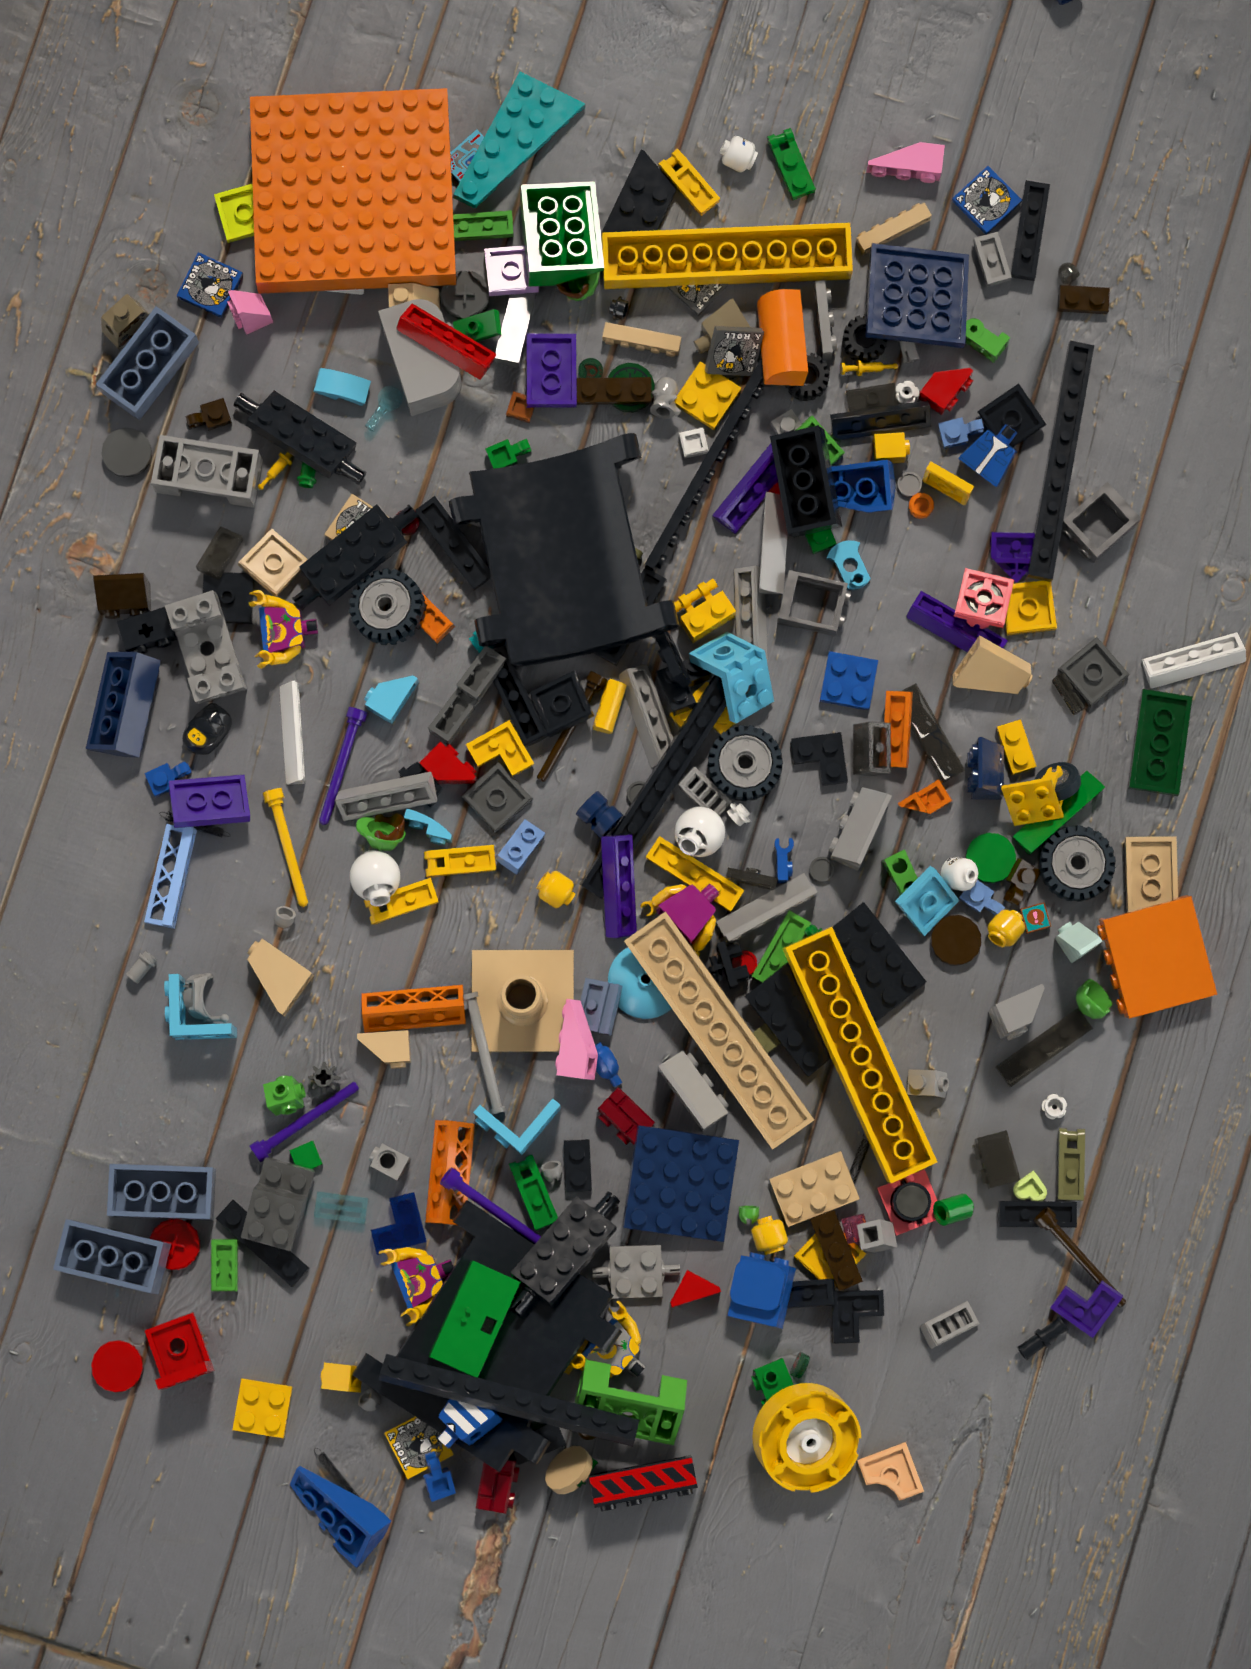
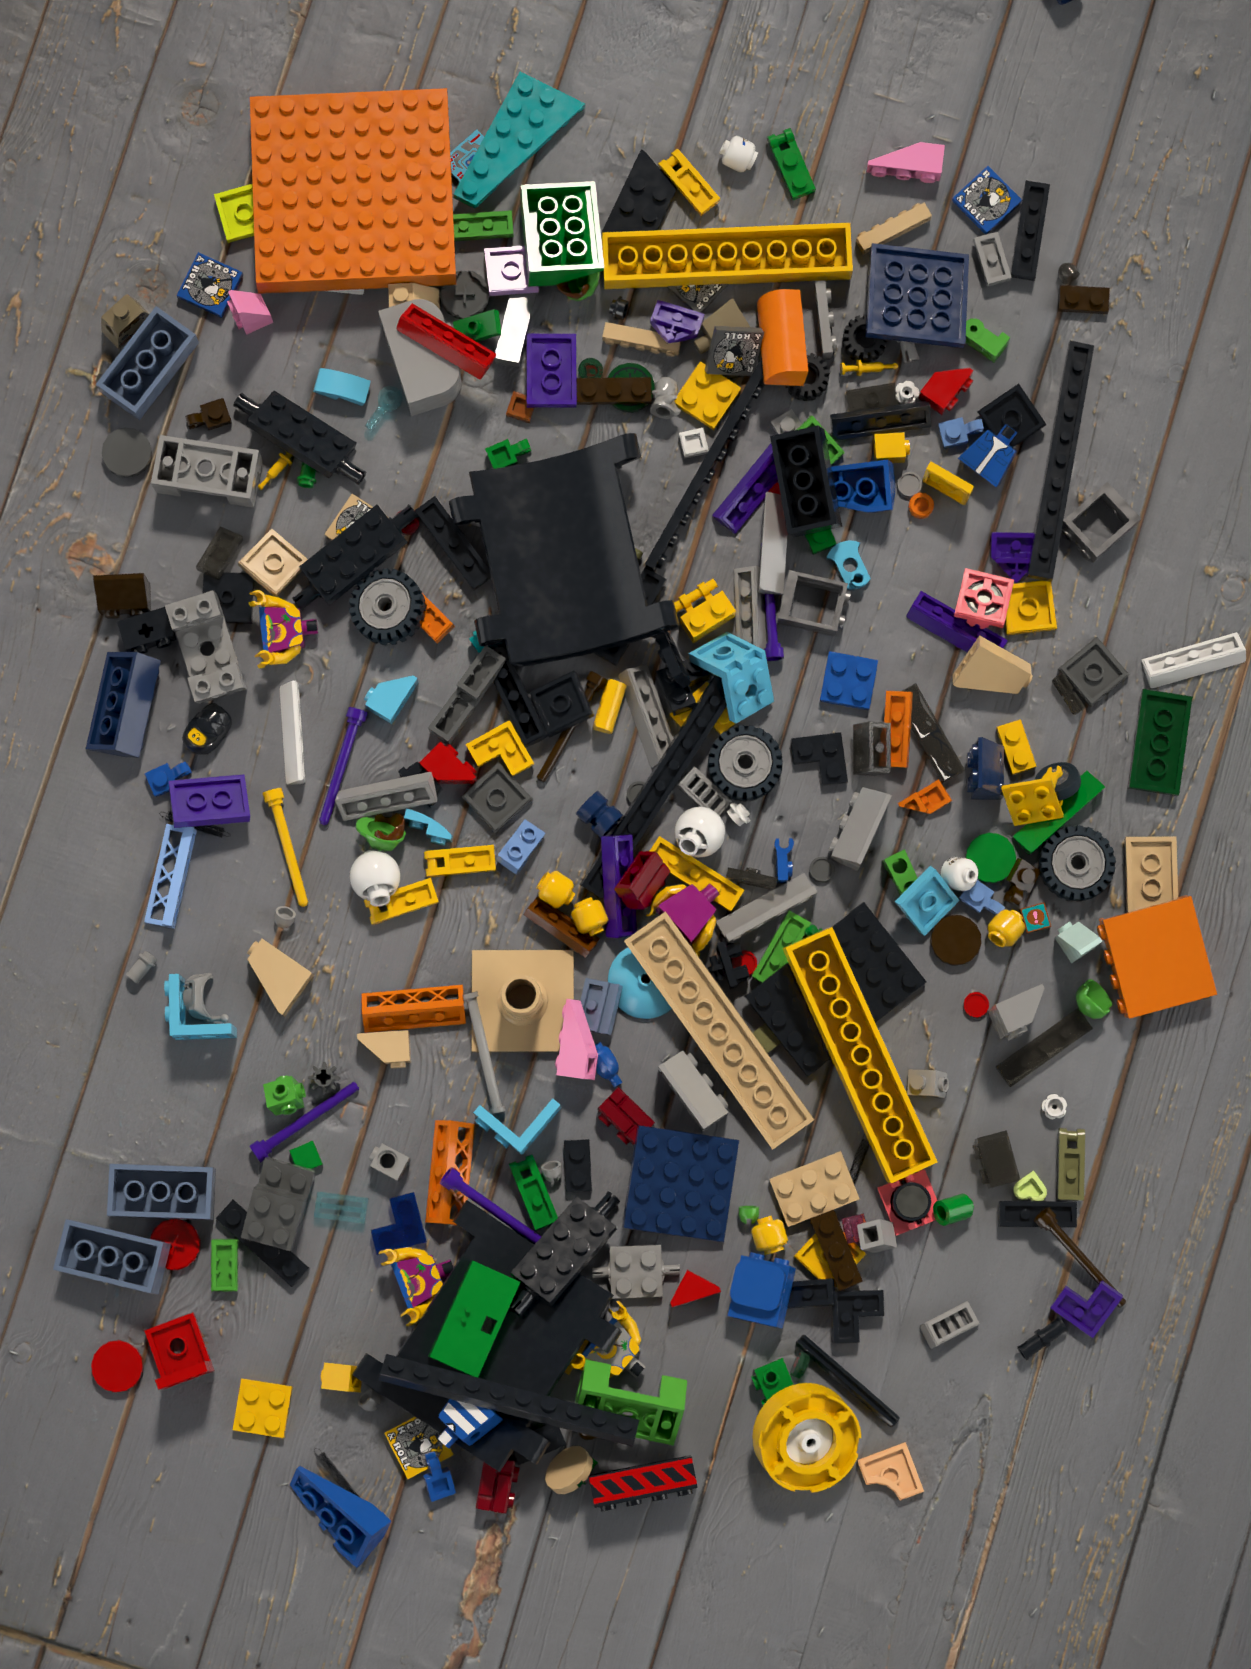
(560, 926): none -> reddish brown plate
(589, 916): none -> yellow head
(642, 880): none -> dark red brick
(676, 322): none -> slope
(773, 649): none -> dark purple piece
(847, 1381): none -> black axle
(976, 1004): none -> red piece

